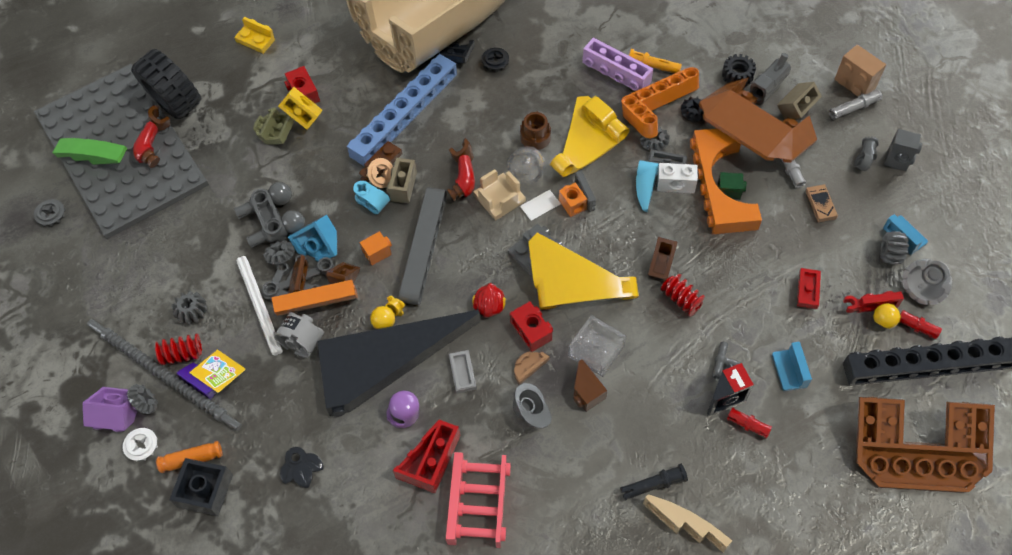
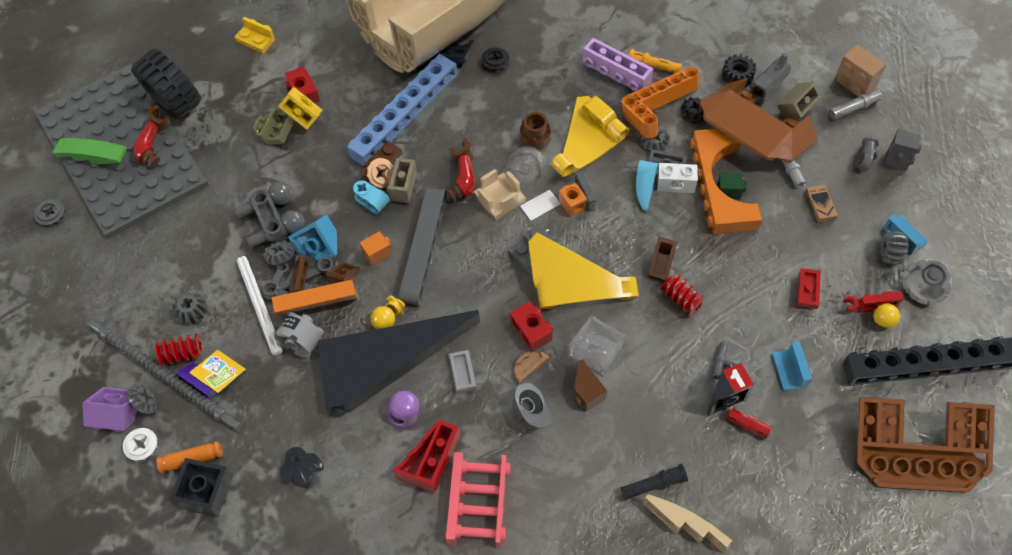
(489, 300): red hair -> none
(920, 324): red pin -> none

